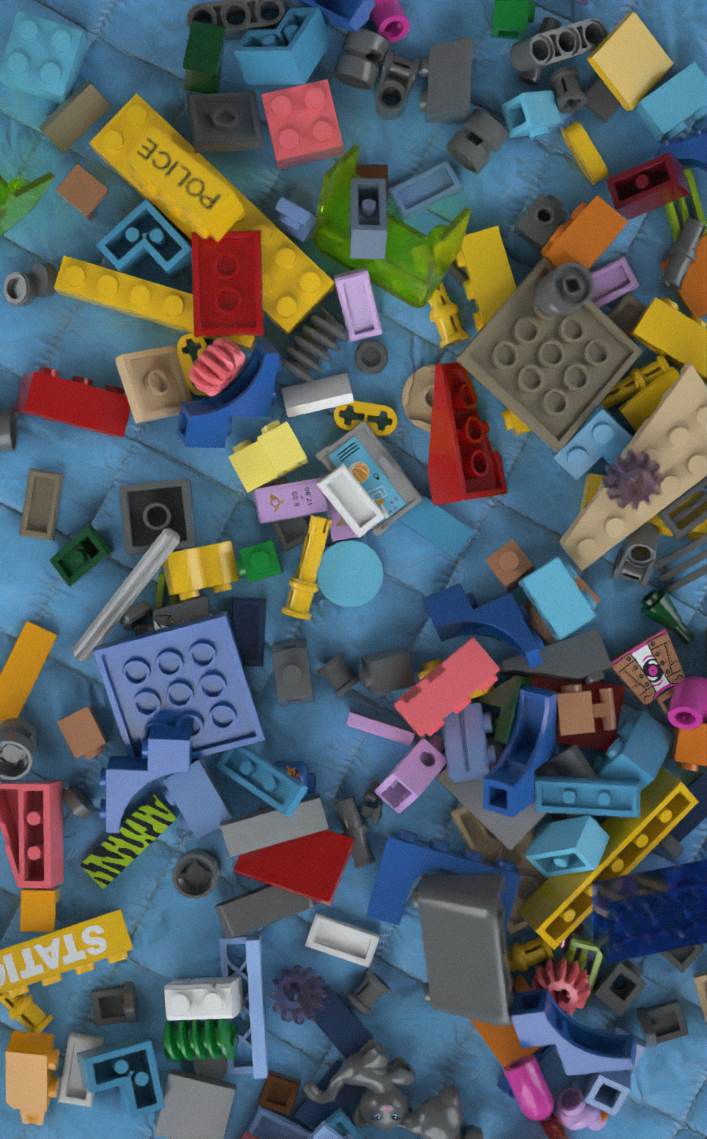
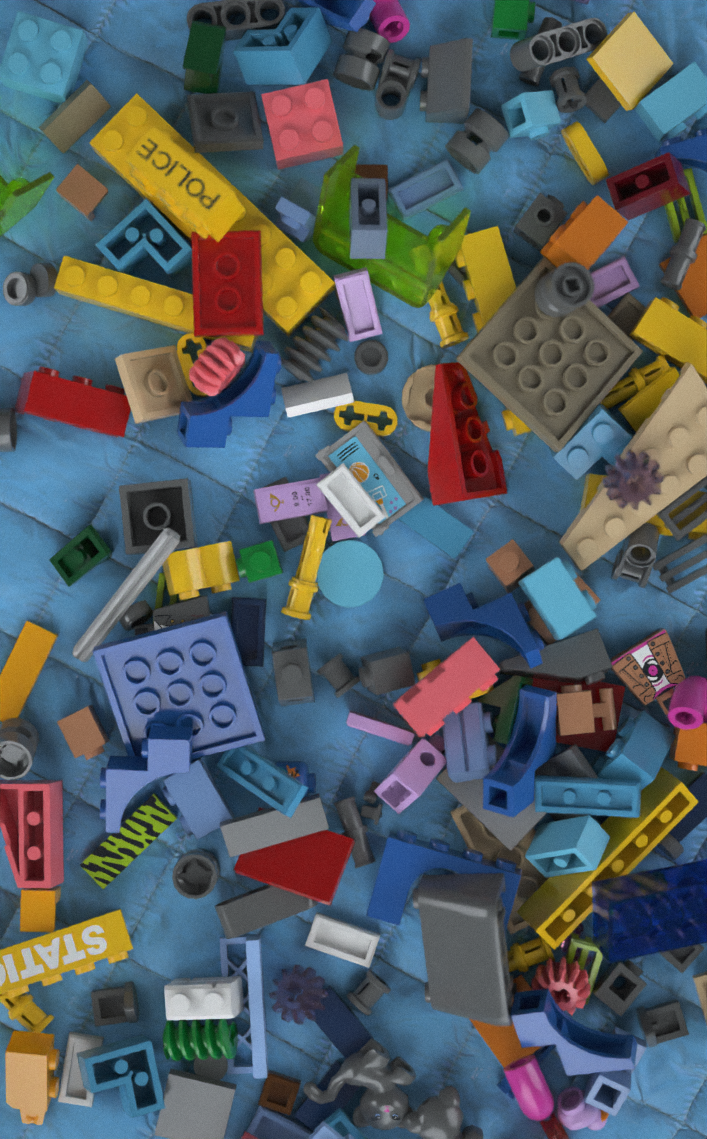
(41, 504): dark tan tile -> none
(78, 802): dark grey tile -> none
(268, 458): light yellow brick -> none
(661, 609): dark green cone -> none

